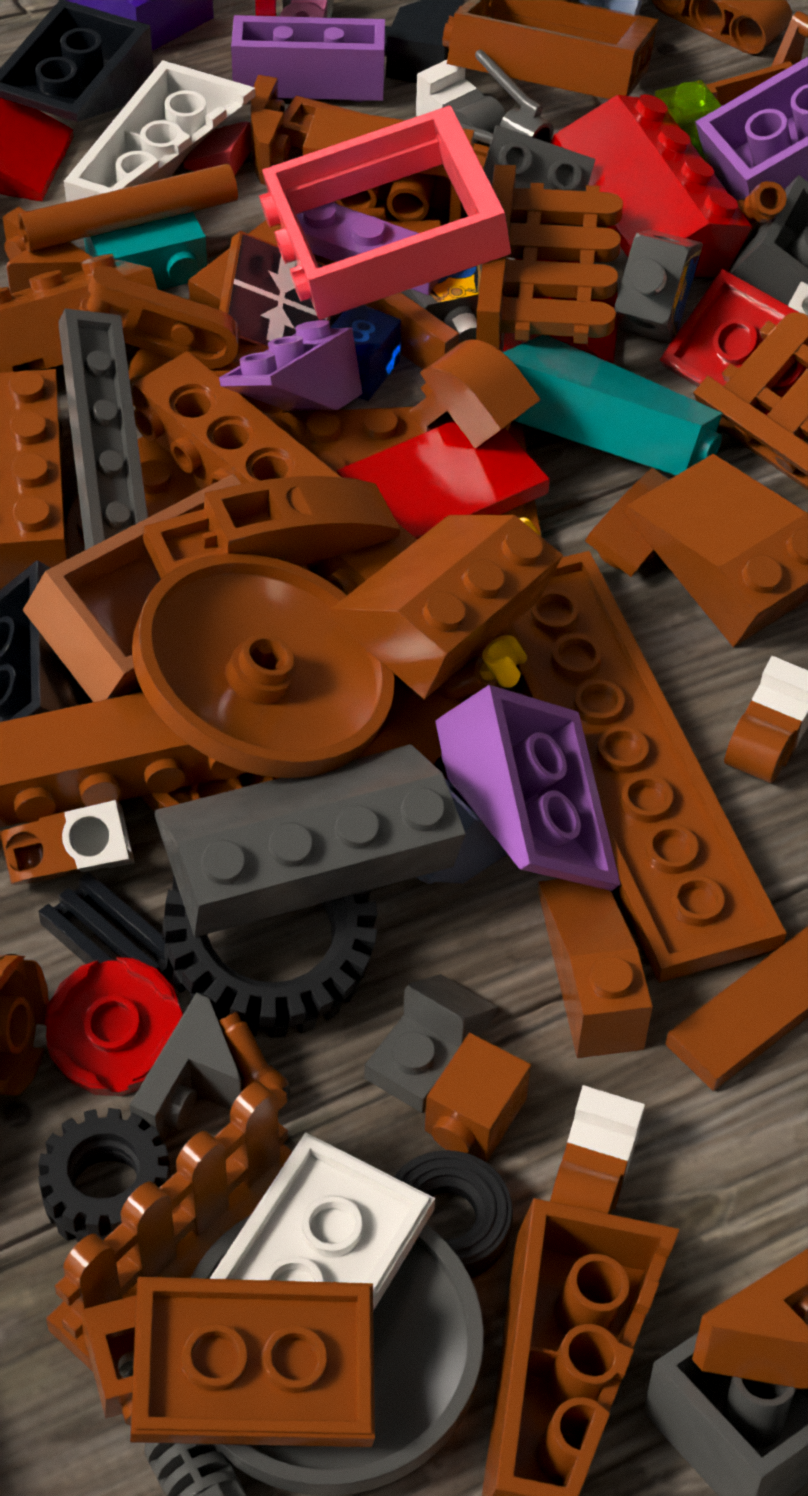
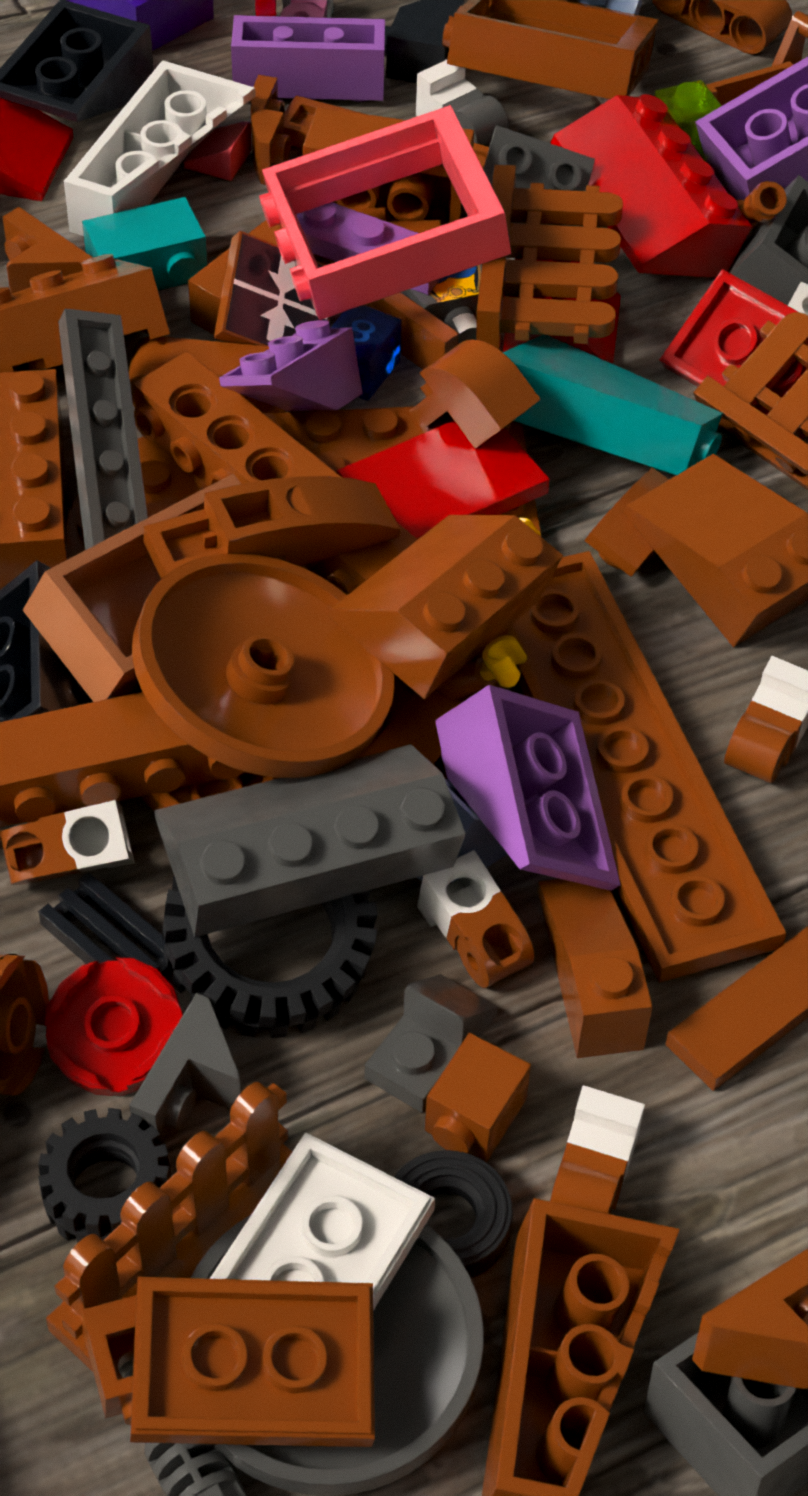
(127, 207): dark orange piece -> none
(164, 320): dark orange plate -> none
(249, 1056): dark orange piece -> none
(476, 920): none -> leg
(524, 121): dark grey plant -> none
(656, 284): dark grey torso -> none

